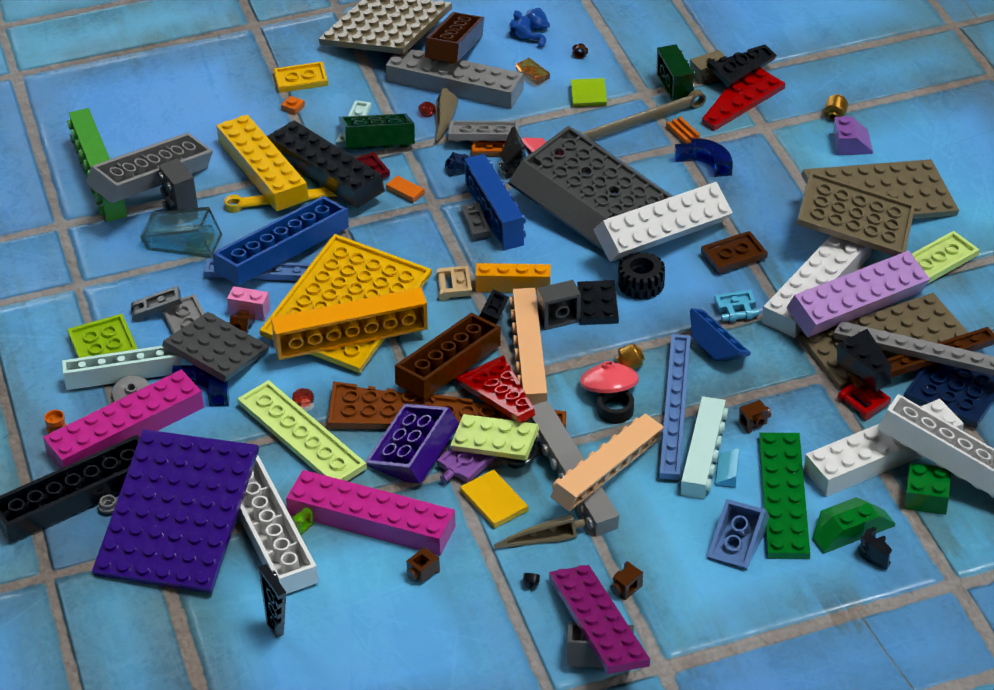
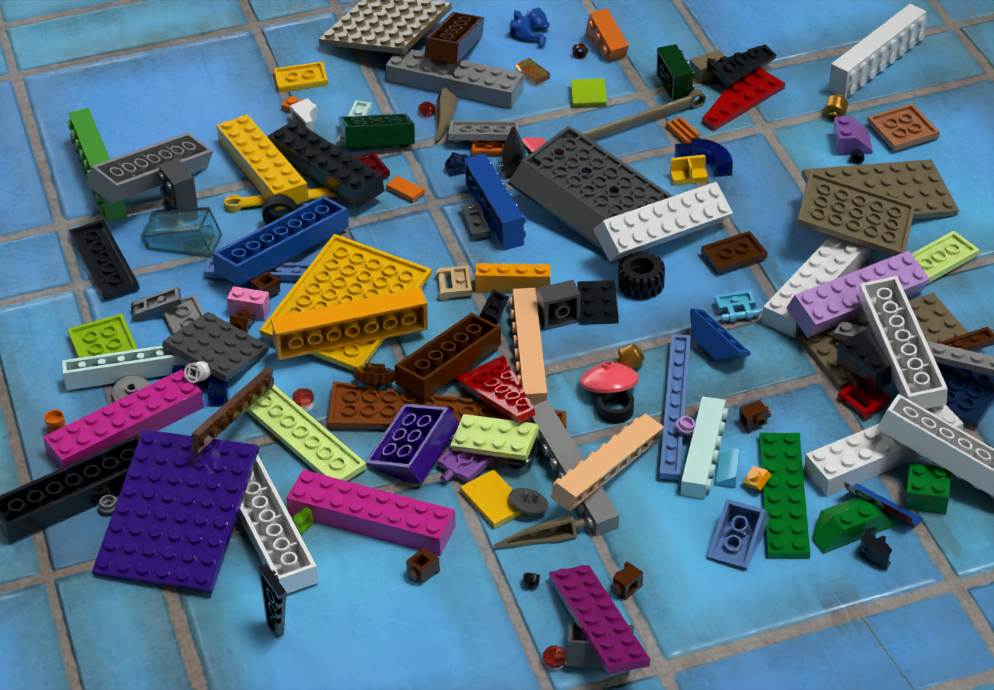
(104, 259): none -> black plate
(197, 371): none -> white wheel
(231, 410): none -> reddish brown plate
(266, 282): none -> reddish brown brick
(276, 200): none -> black tyre
(304, 113): none -> white arch
(374, 374): none -> reddish brown gear
(528, 501): none -> dark grey piece
(554, 658): none -> clear red piece
(606, 35): none -> orange wedge
(685, 425): none -> lavender plate
(688, 170): none -> yellow panel
(756, 478): none -> light orange plate
(856, 158): none -> black hinge
(877, 51): none -> white brick
(884, 504): none -> sticker
(903, 127): none -> nougat plate
(903, 342): none -> white brick

